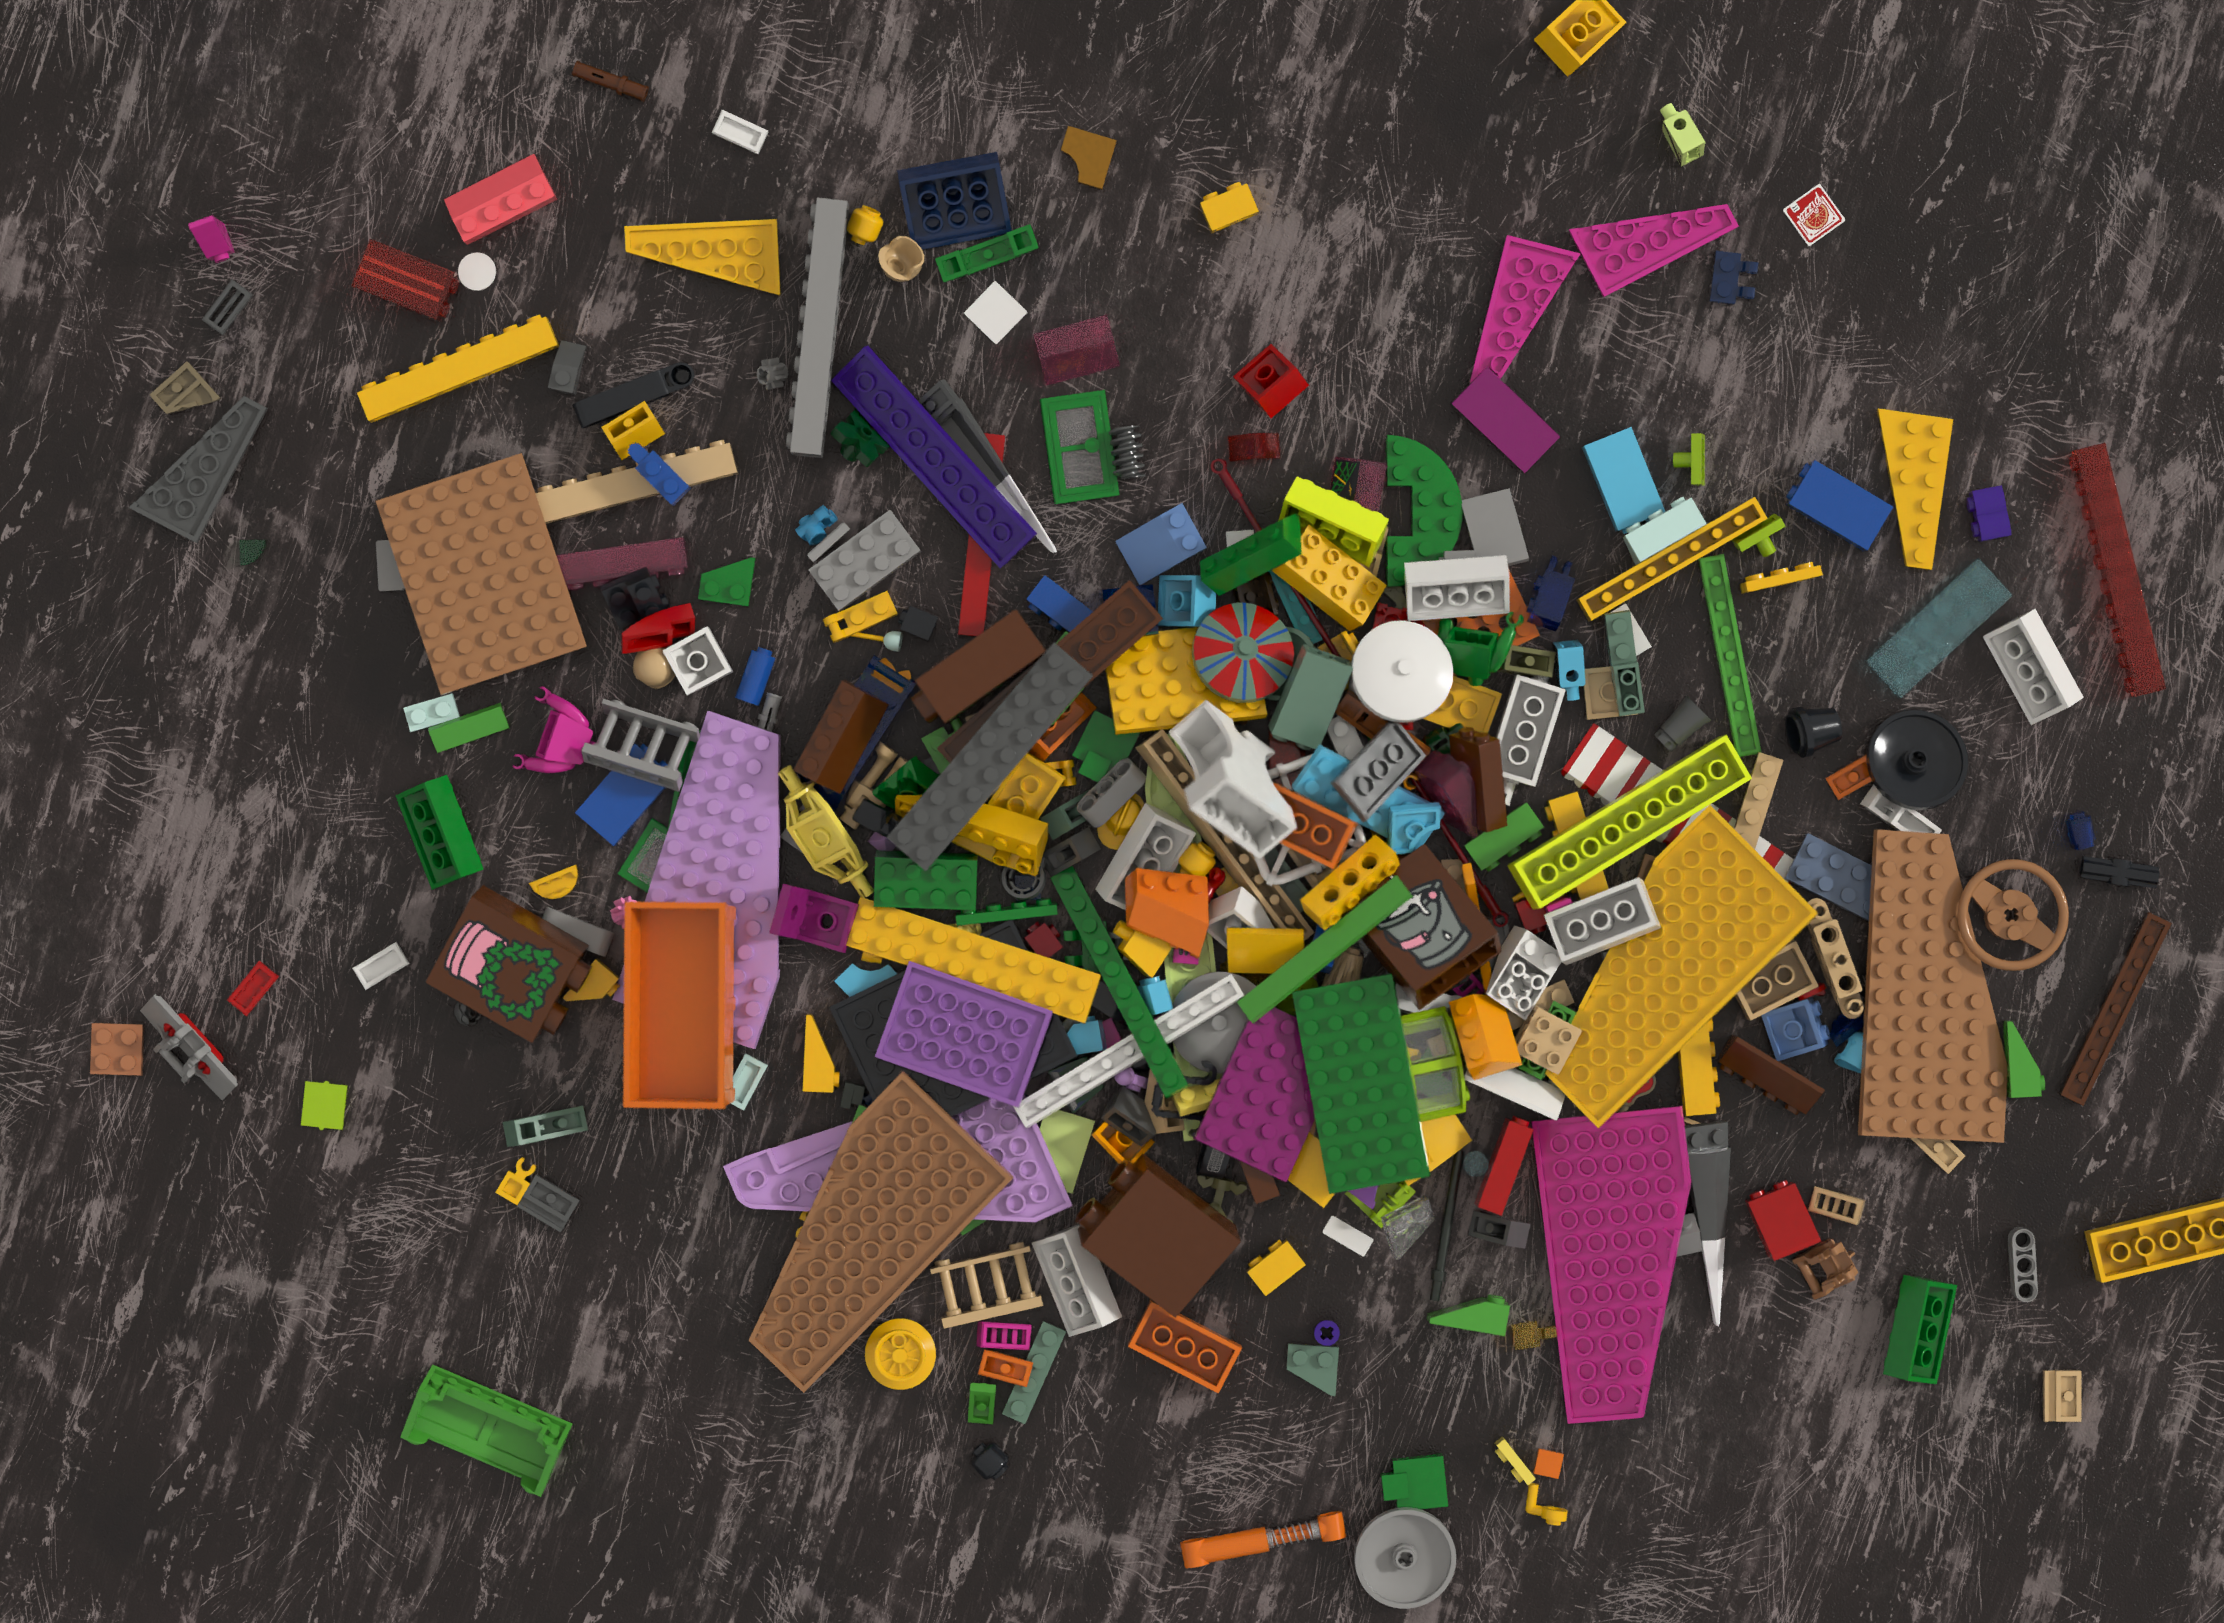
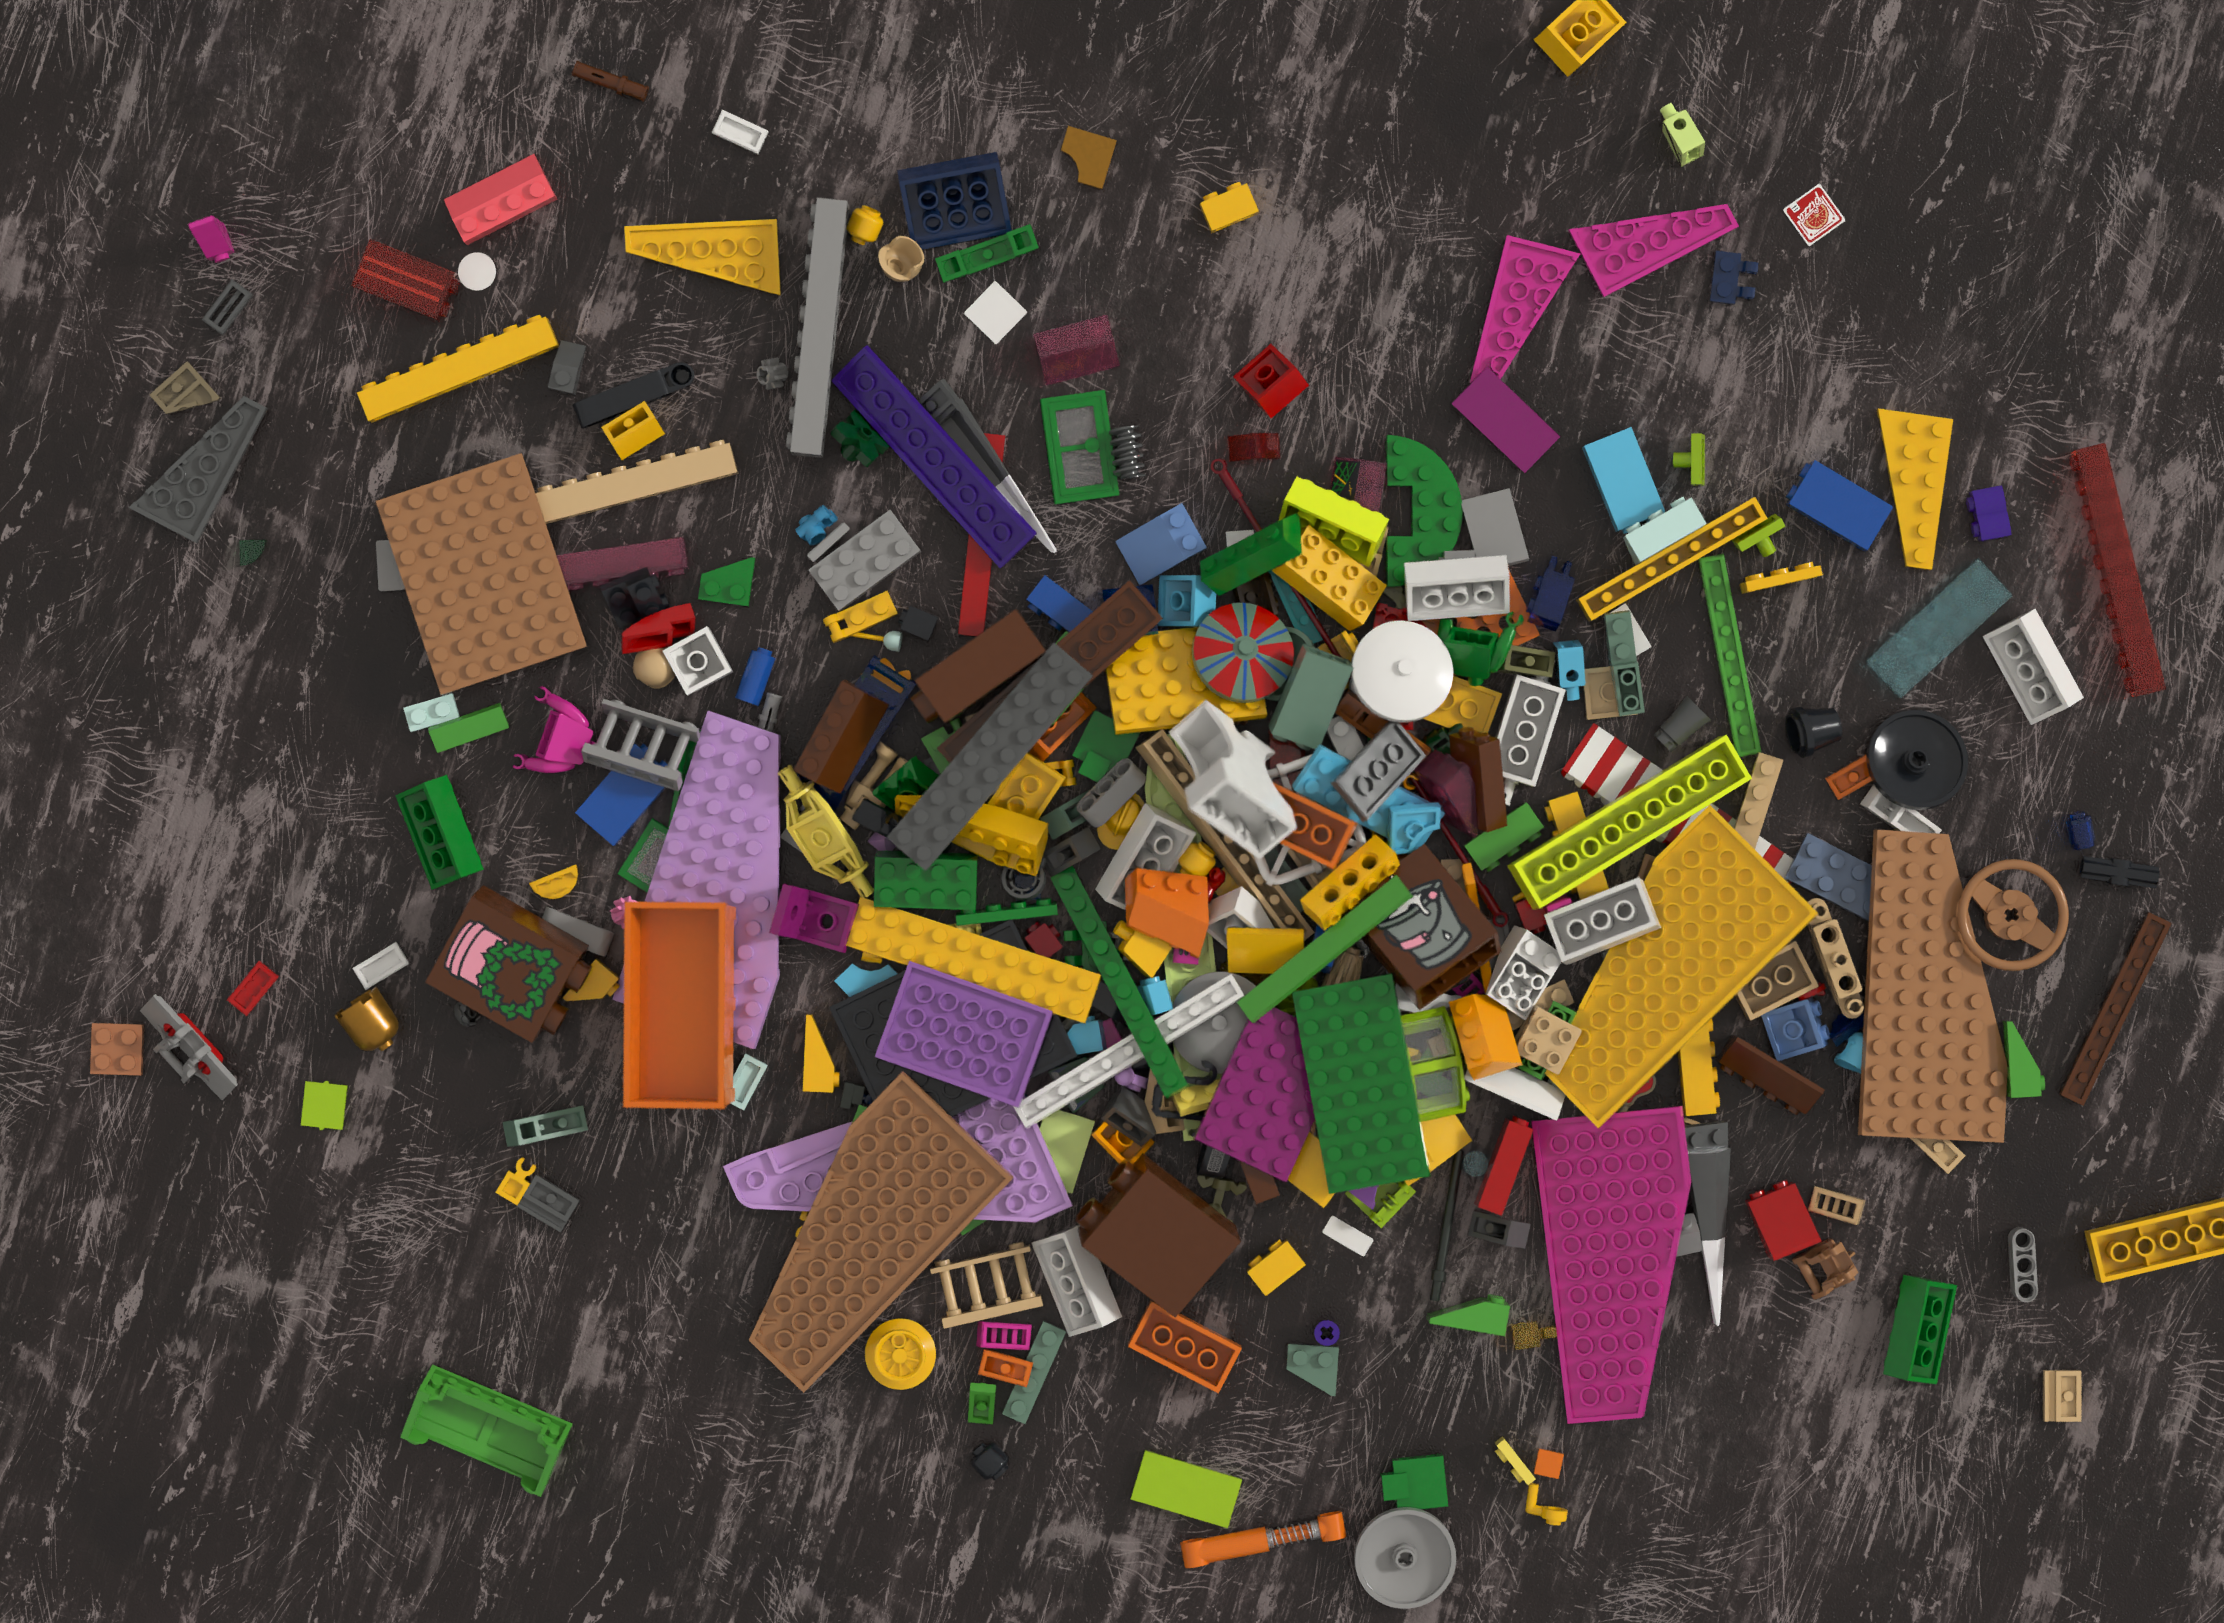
(369, 1021): none -> pearl gold cylinder
(659, 474): blue hinge -> none
(1186, 1489): none -> lime tile
(1407, 1224): clear wing -> none

